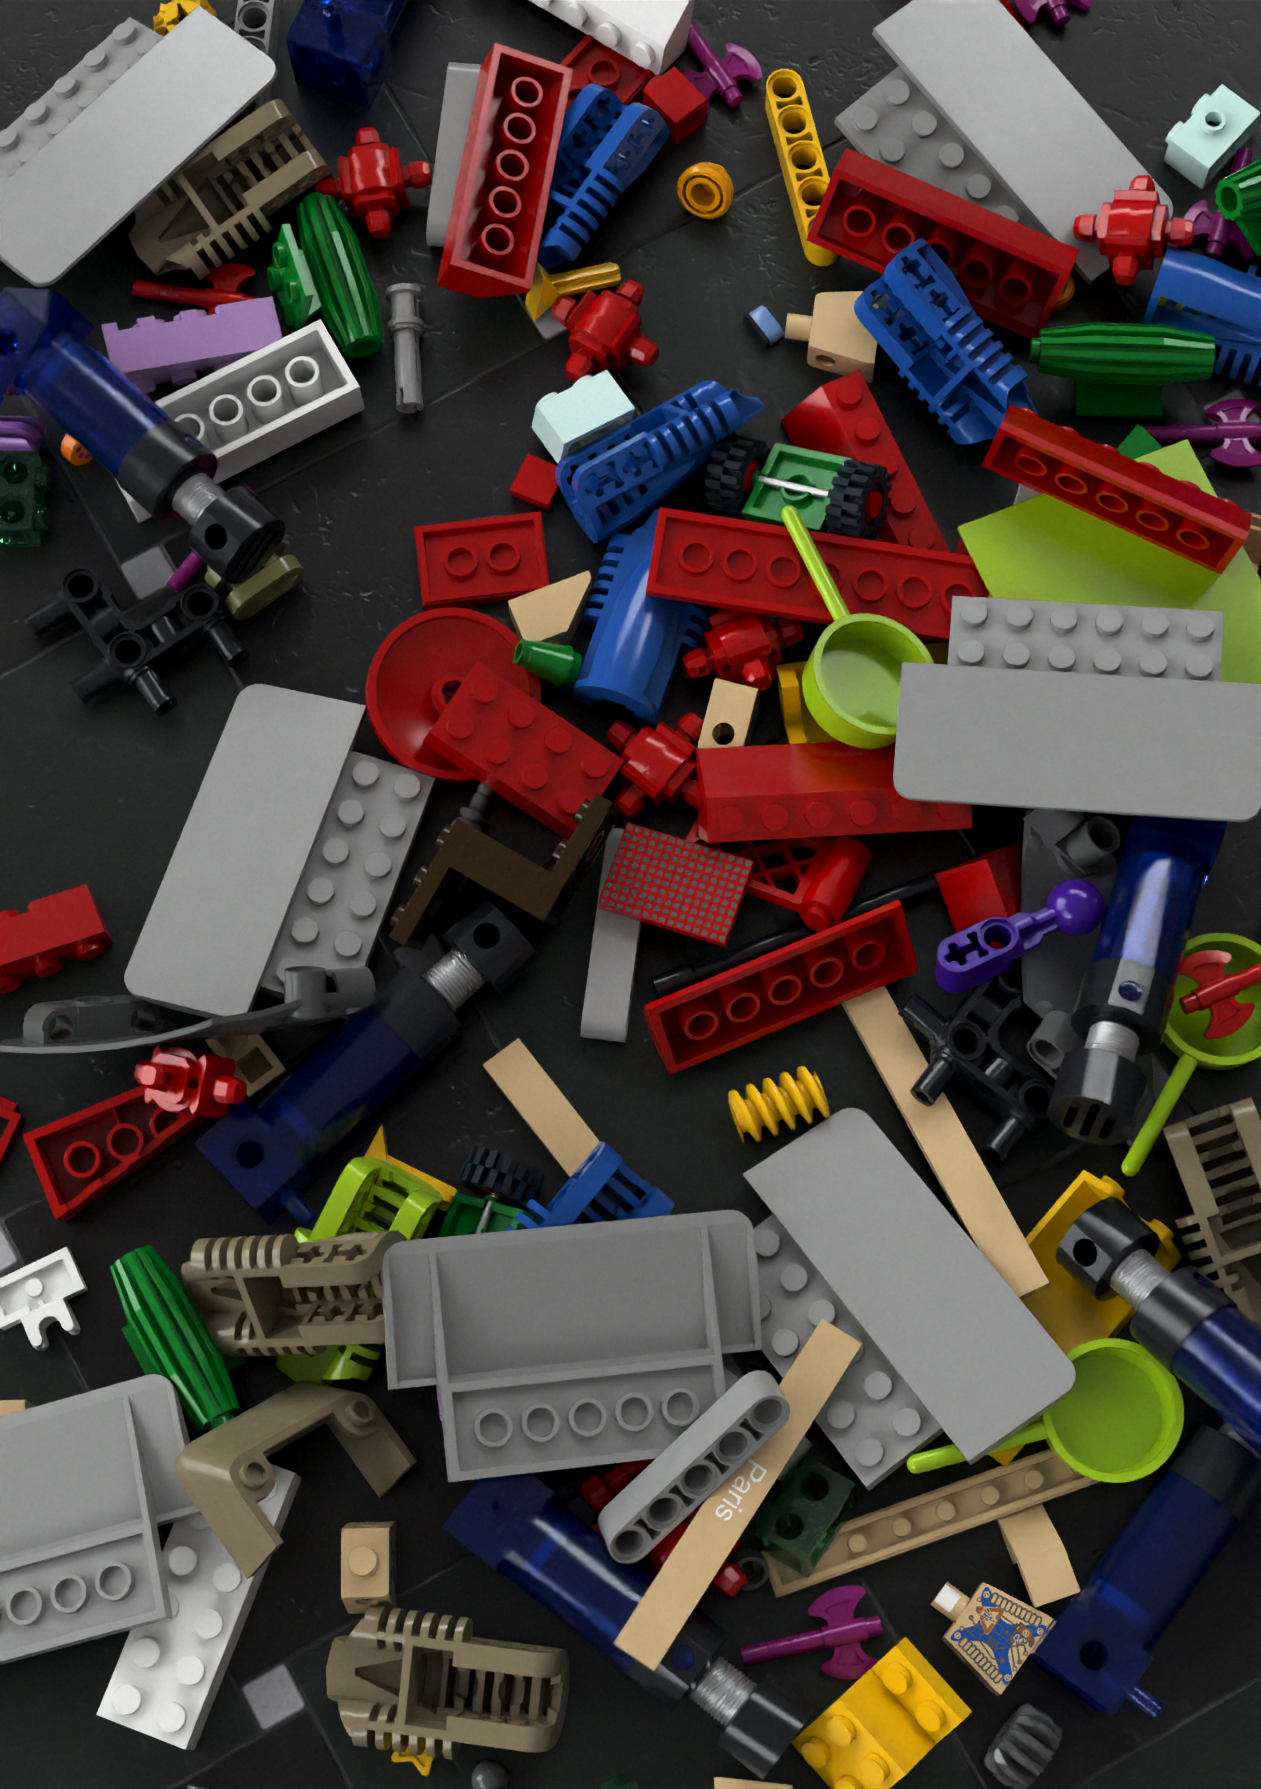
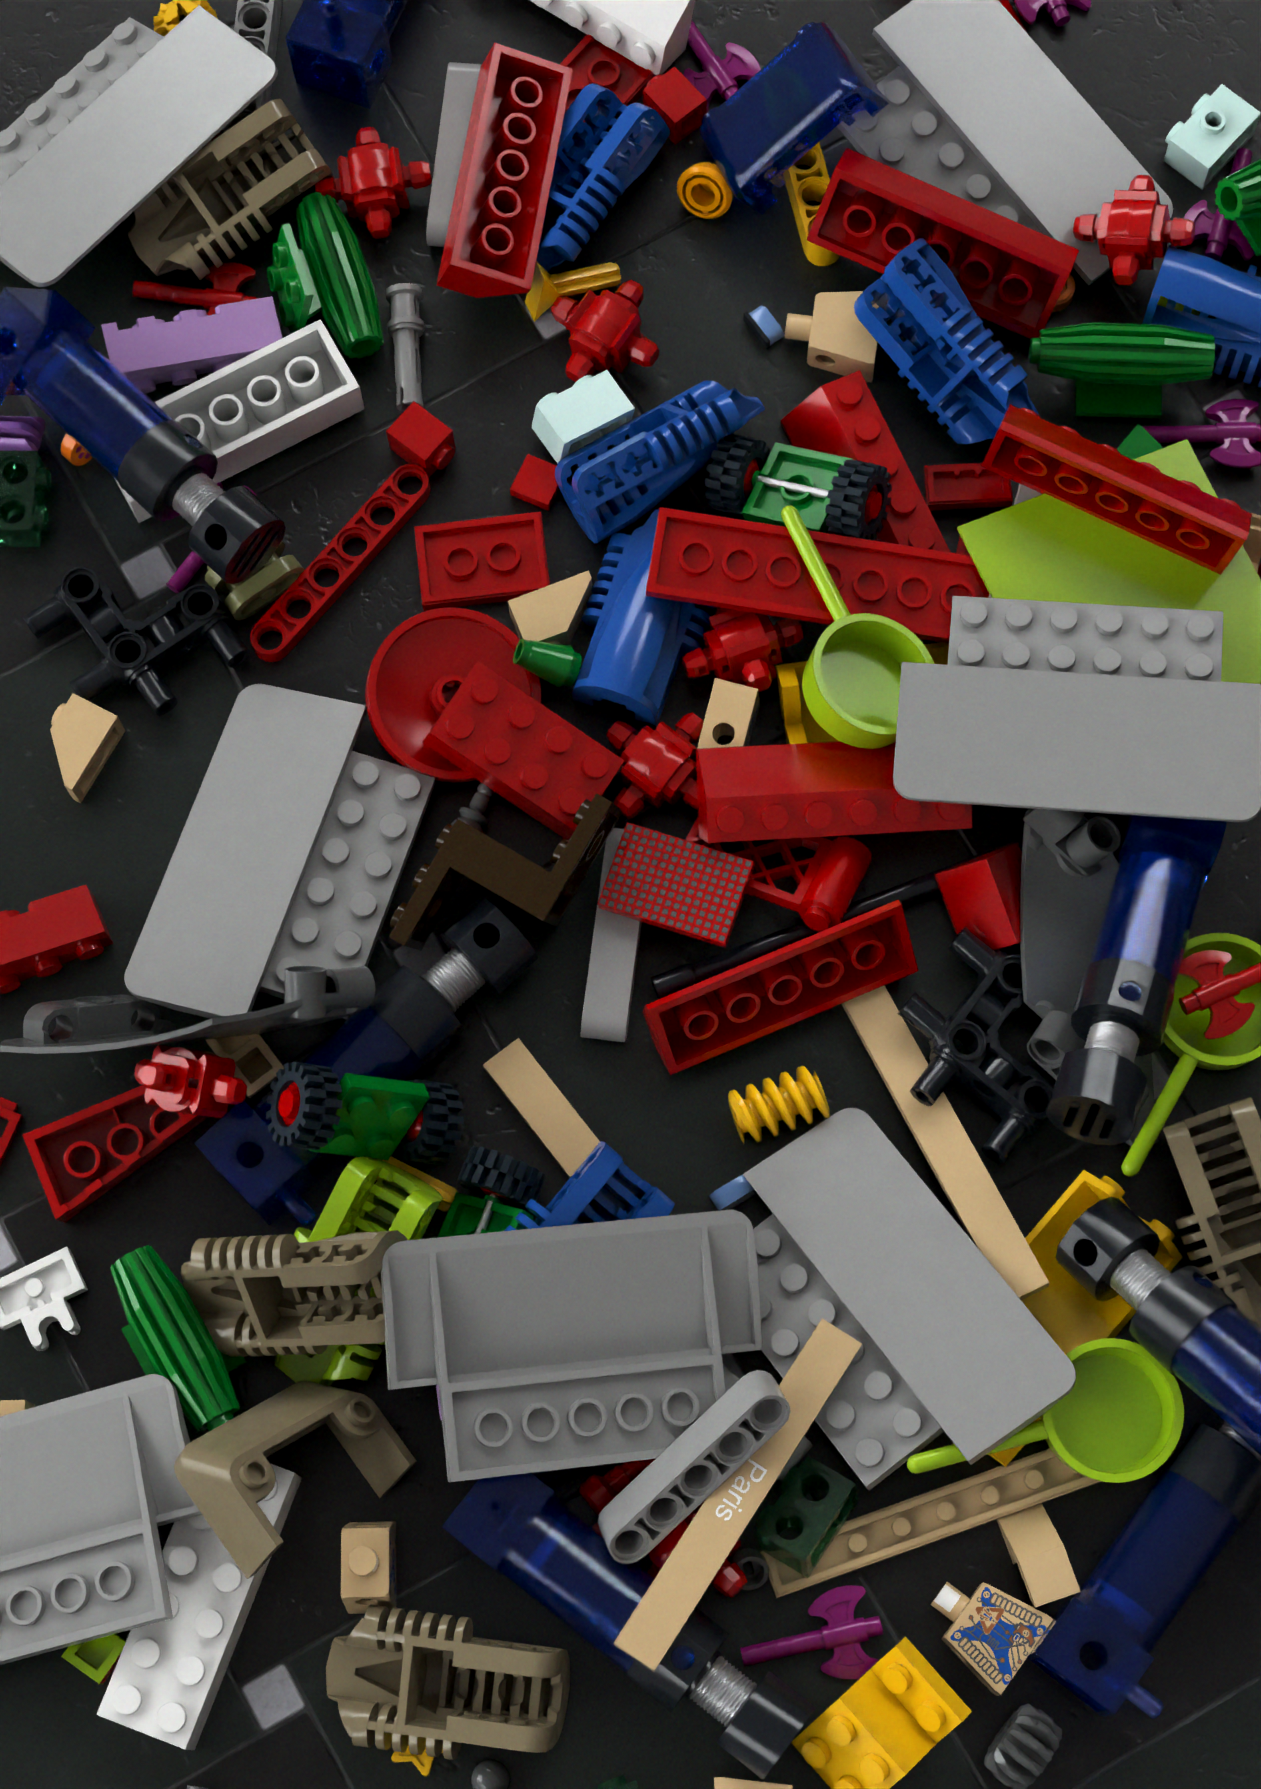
(83, 742): none -> tan slope
(96, 1657): none -> lime plate
(335, 558): none -> red beam
(363, 1115): none -> plate
(421, 439): none -> red brick
(733, 1194): none -> medium blue piece
(787, 112): none -> clear blue windscreen
(965, 487): none -> red plate
(967, 961): dark purple beam -> none

